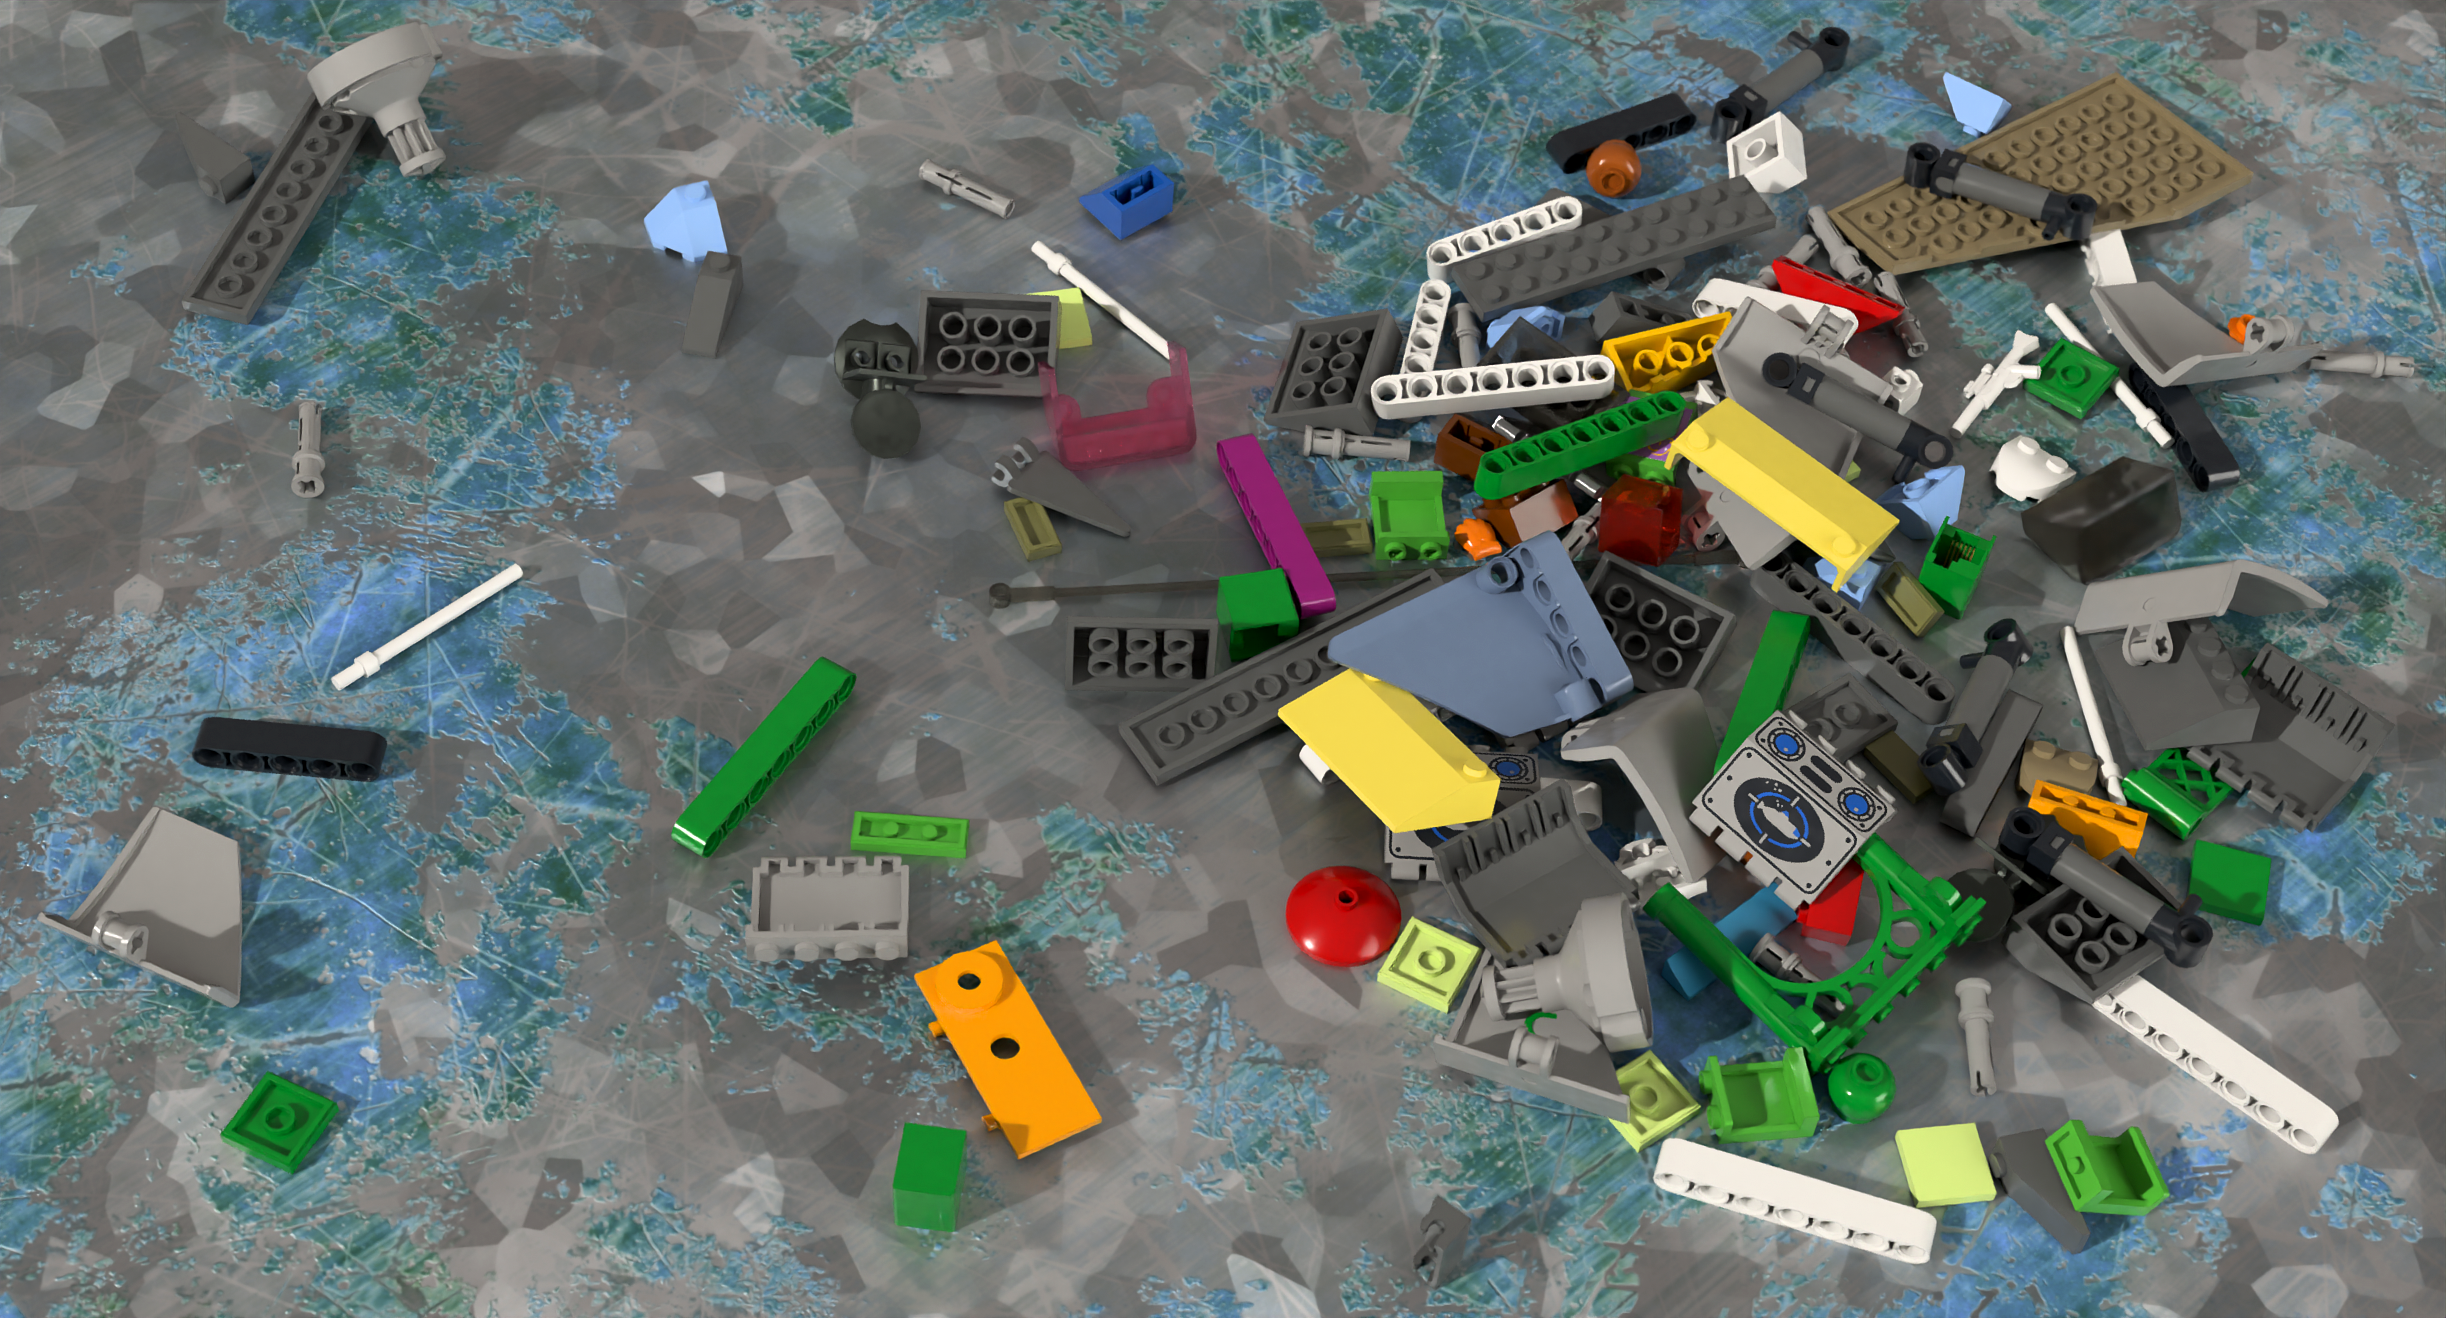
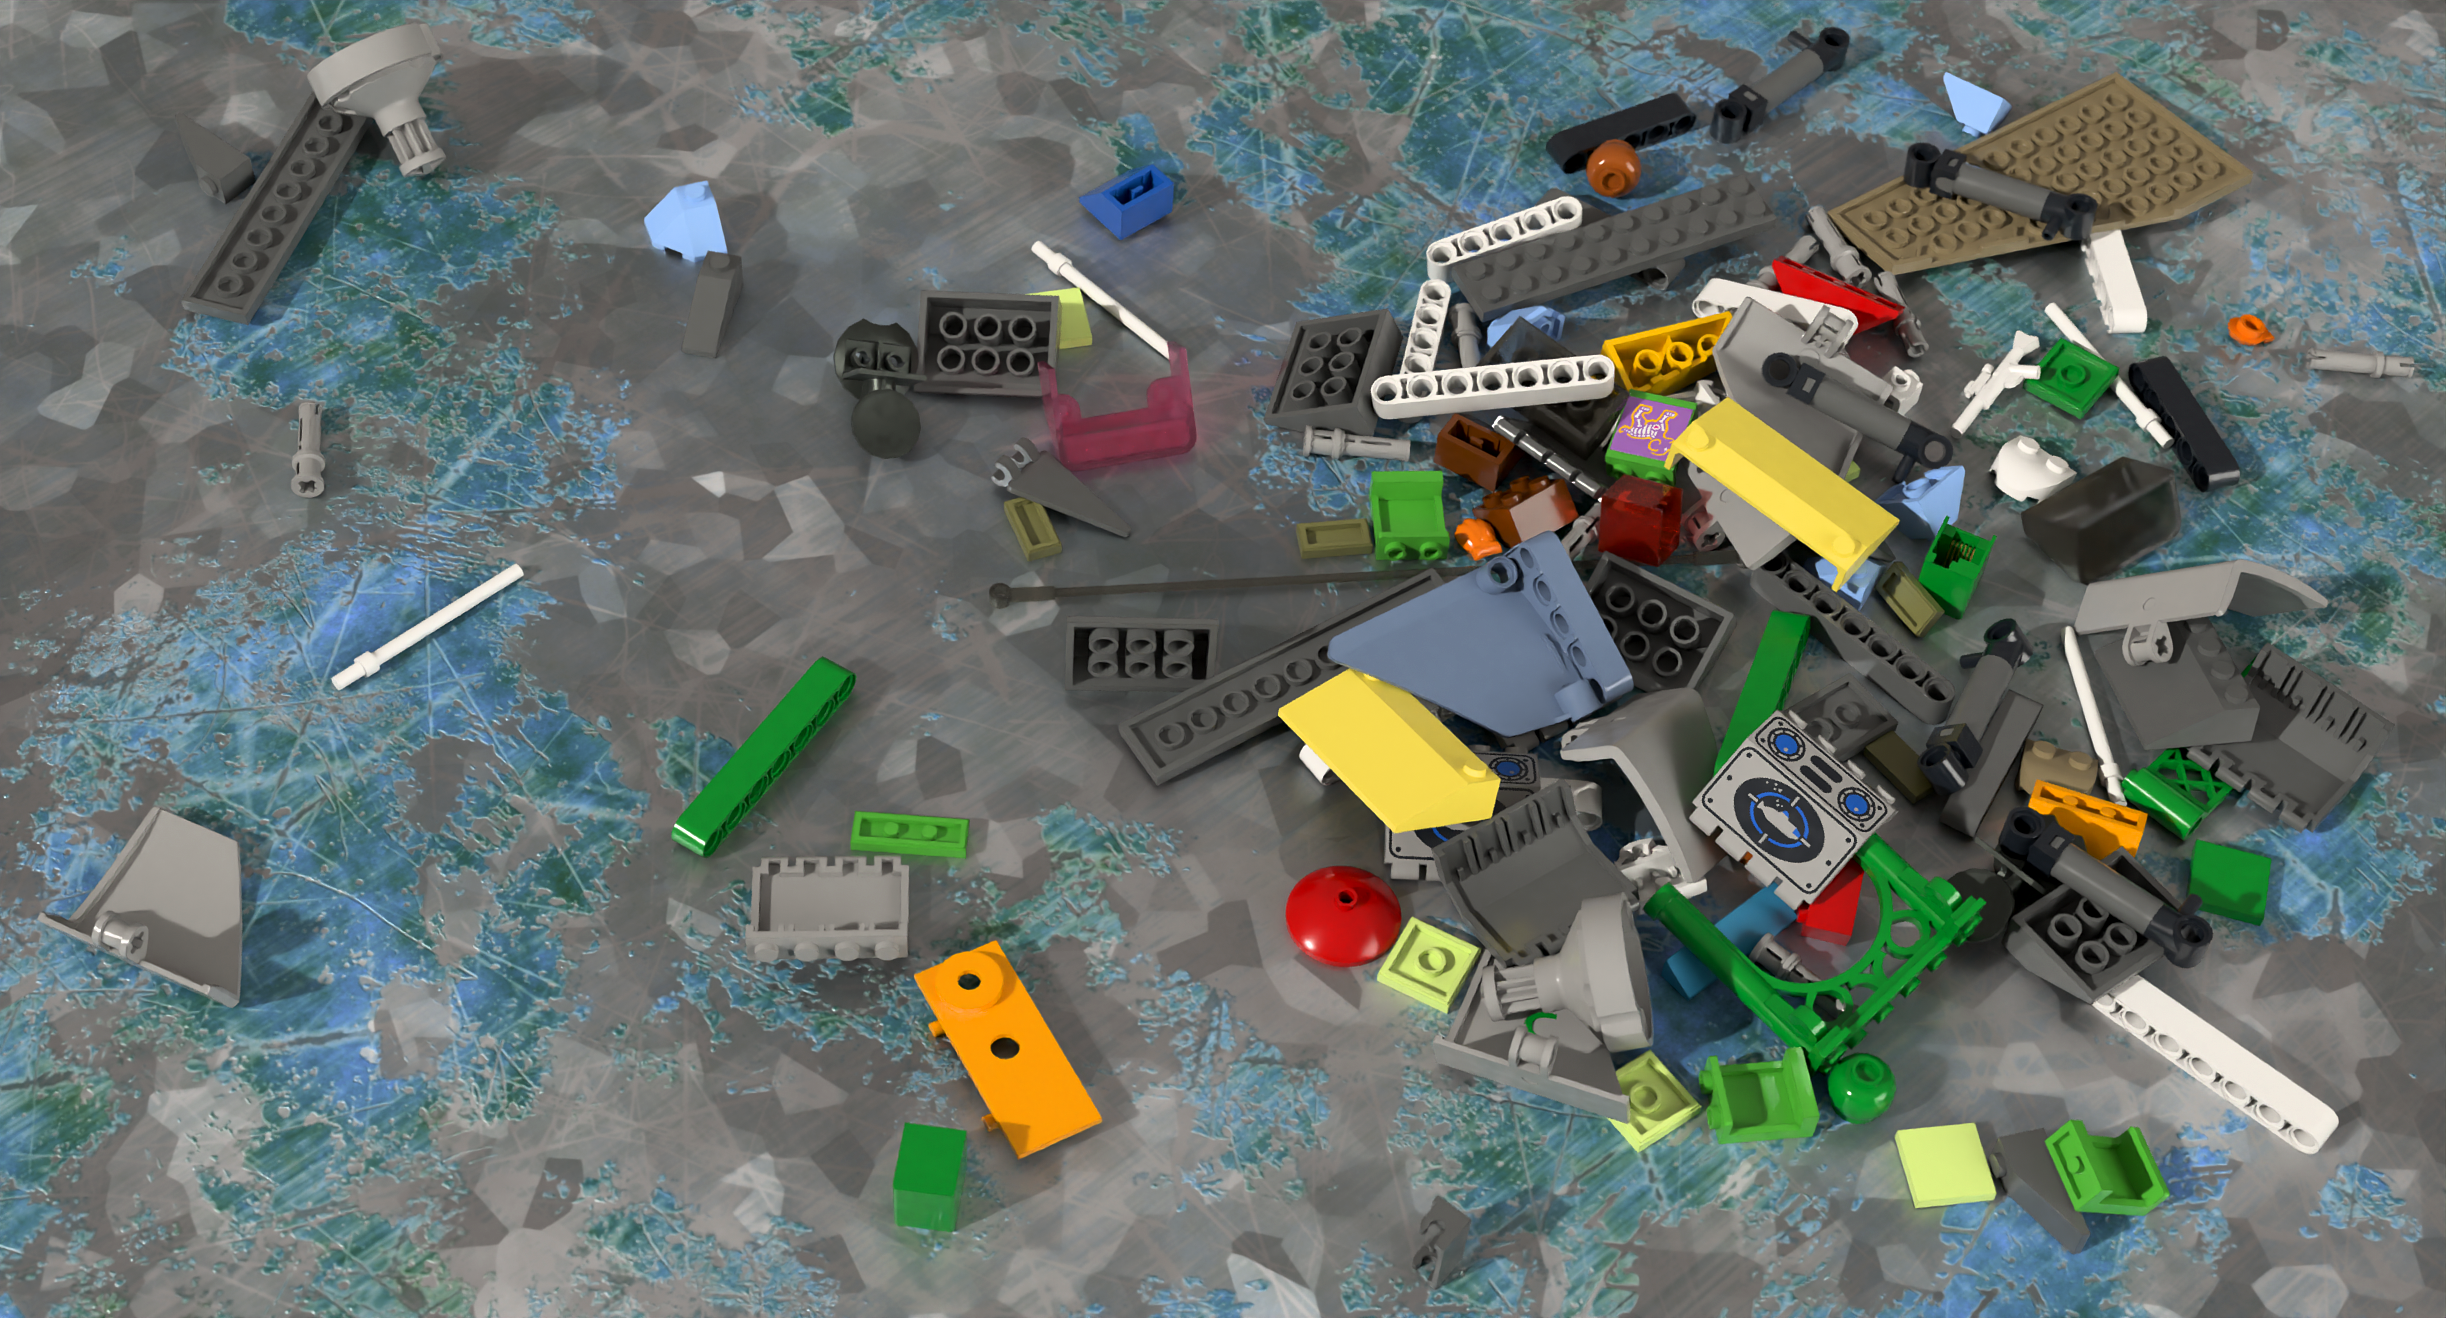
(279, 1122): green tile -> none
(289, 749): black beam -> none
(934, 173): light grey pin -> none
(1255, 612): green piece -> none
(1275, 524): magenta beam -> none
(1579, 445): green beam -> none
(1626, 315): dark grey slope -> none
(1769, 155): white slope -> none
(1795, 1201): white beam -> none
(1976, 1020): light grey pin -> none
(2183, 348): light grey panel -> none

